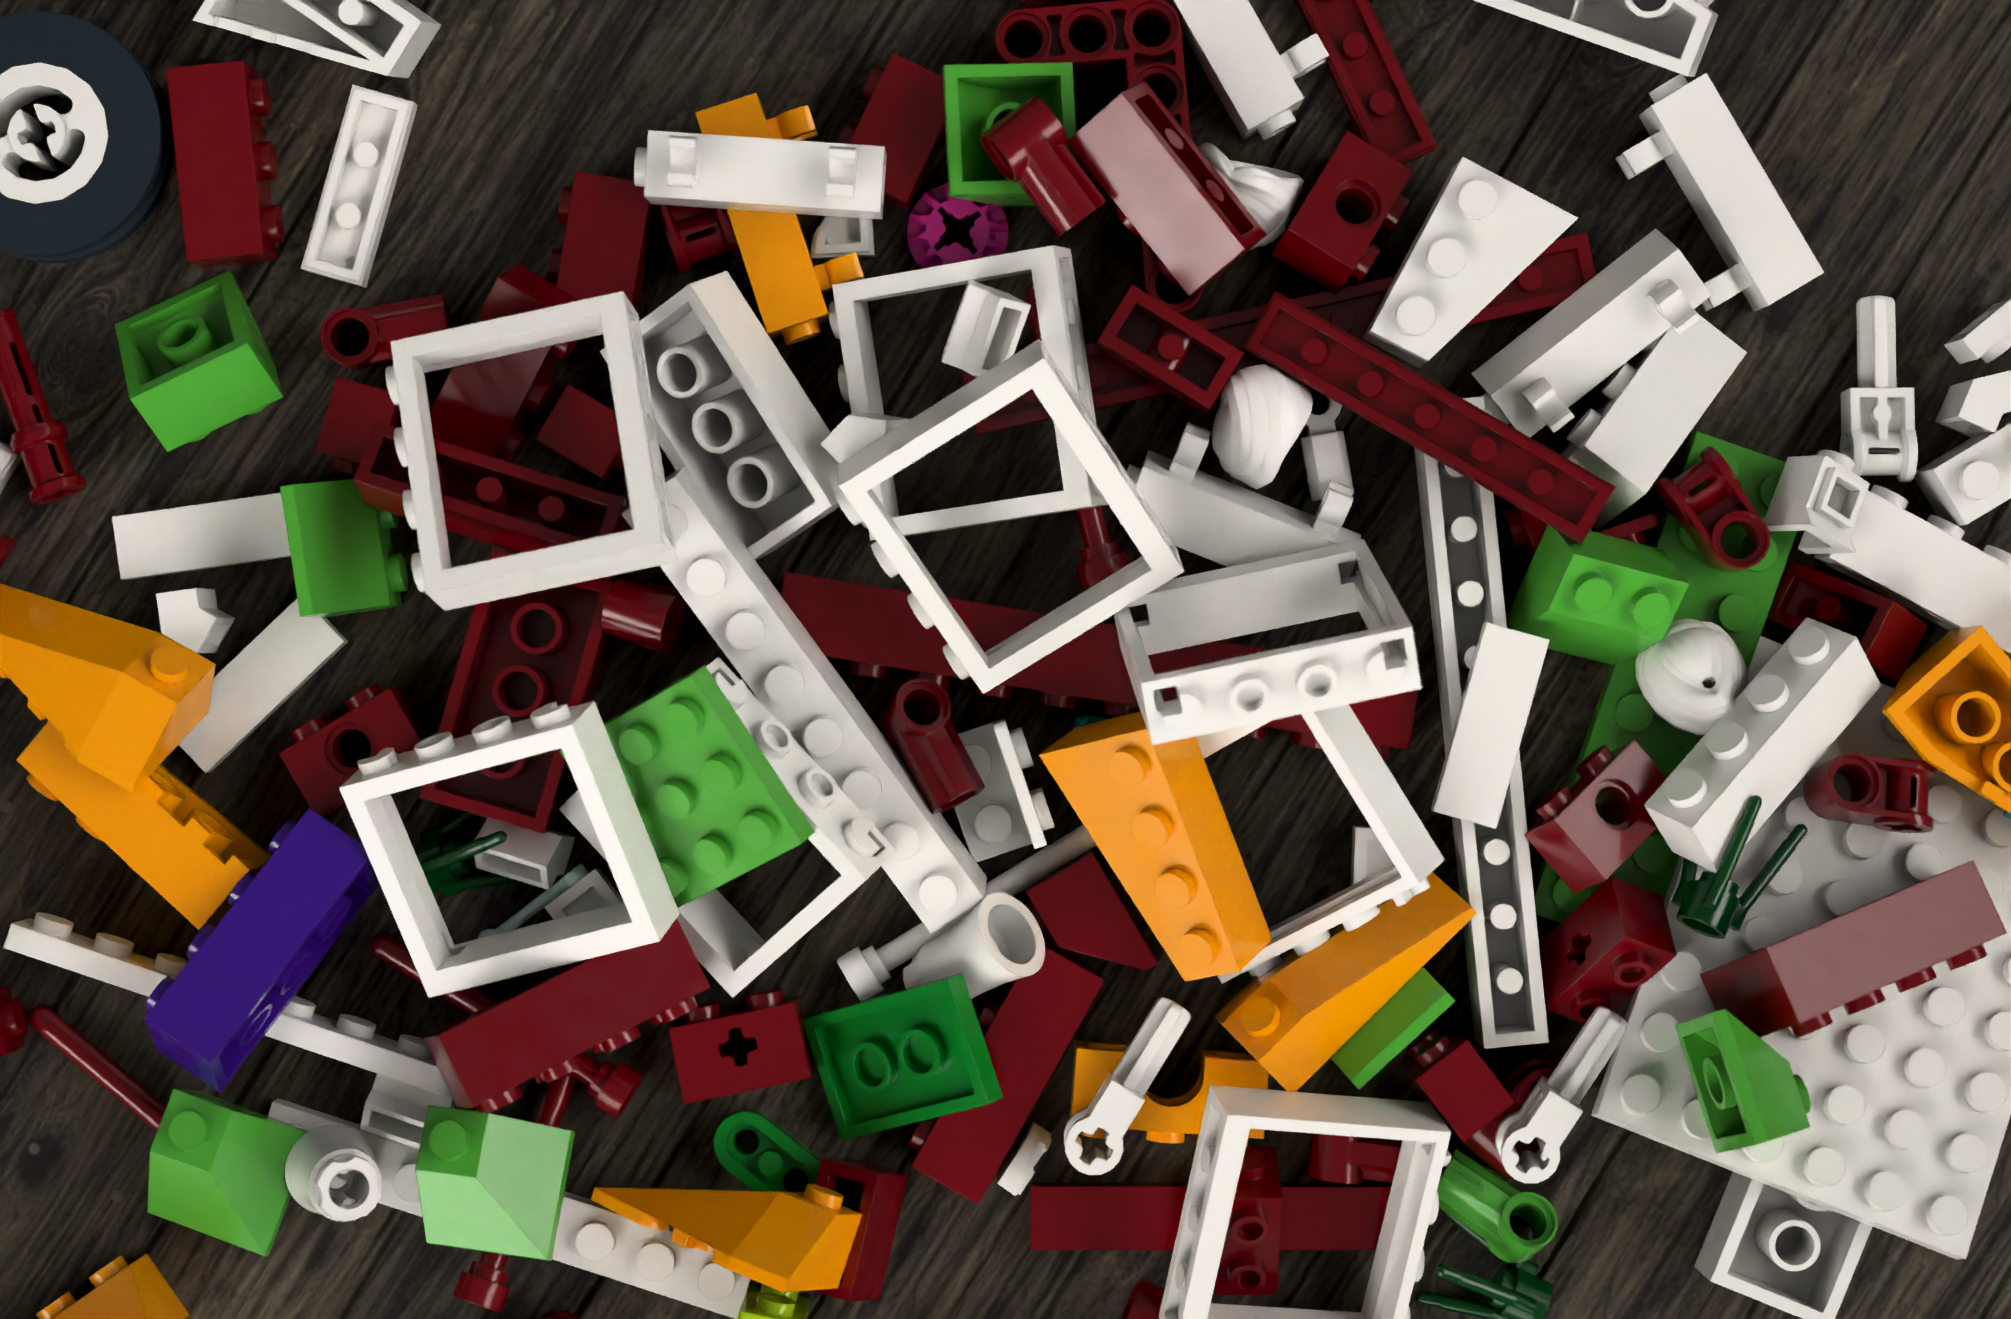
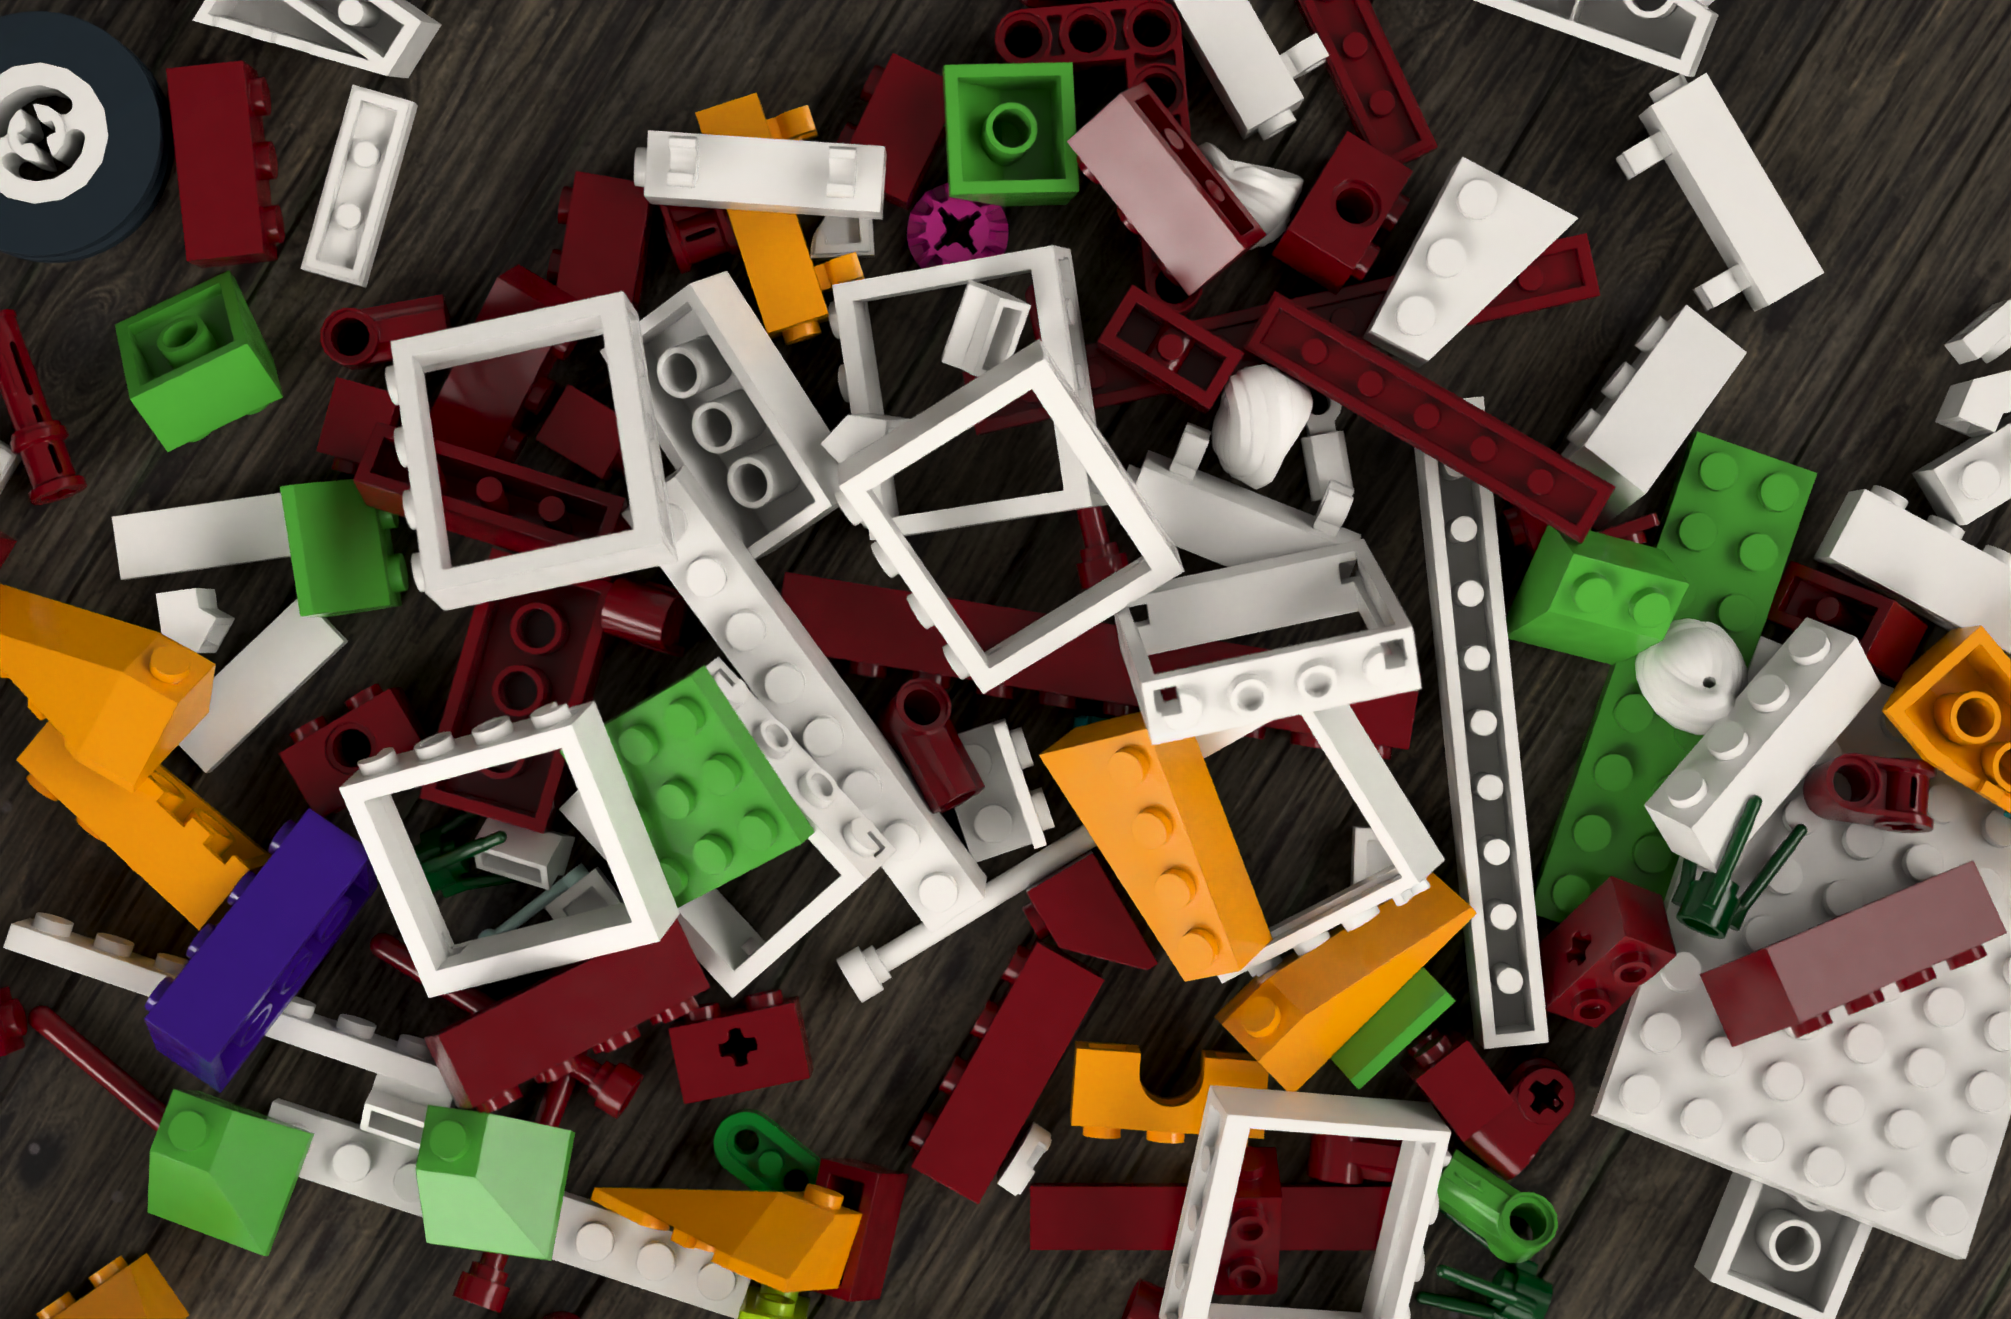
(322, 1155): white plant -> none
(902, 1057): green plate -> none
(988, 946): white plant -> none
(1033, 150): dark red piece -> none
(1124, 1089): white connector -> none
(1490, 725): white tile -> none
(1555, 1101): white connector -> none
(1572, 833): dark red brick -> none
(1591, 335): white brick -> none
(1714, 508): dark red piece -> none
(1741, 1083): bright green slope -> none
(1819, 498): white window -> none
(1877, 413): white connector -> none

